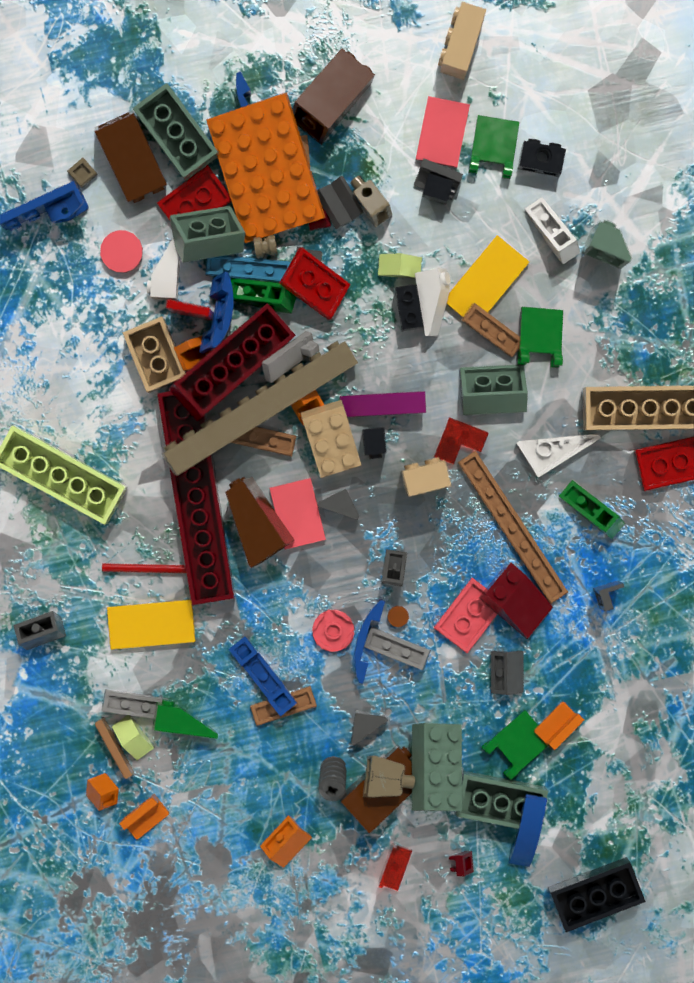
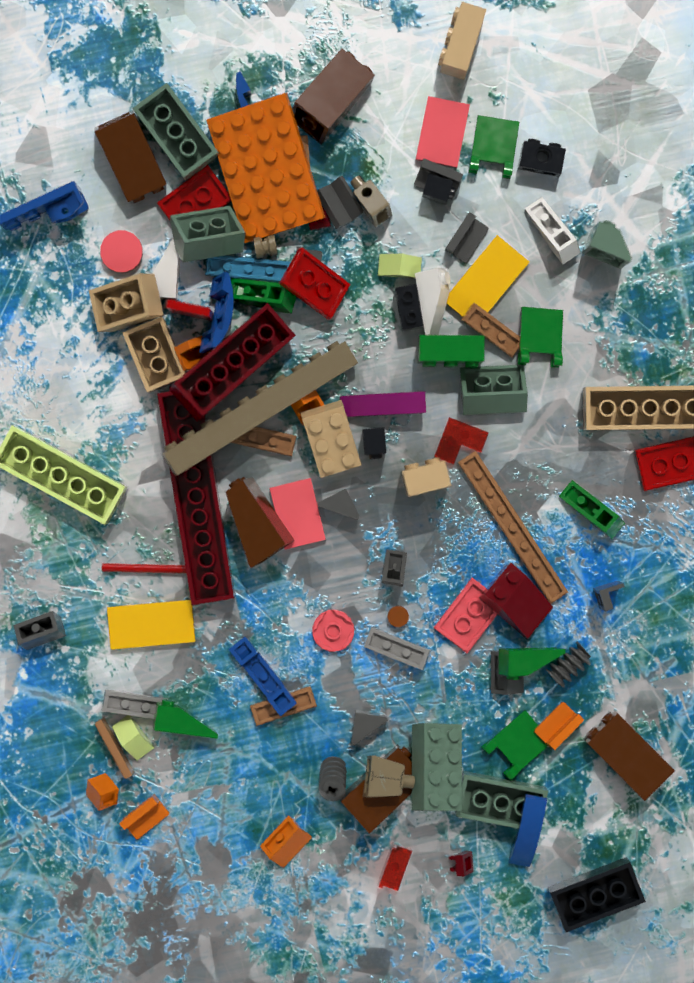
(82, 172): dark tan tile -> none
(126, 302): none -> tan brick
(289, 356): light grey hinge -> none
(374, 614): blue slope -> none
(451, 350): none -> green brick
(467, 238): none -> dark grey panel
(524, 661): none -> green slope
(550, 452): white wing -> none
(569, 664): none -> dark grey piece
(629, 755): none -> reddish brown slope

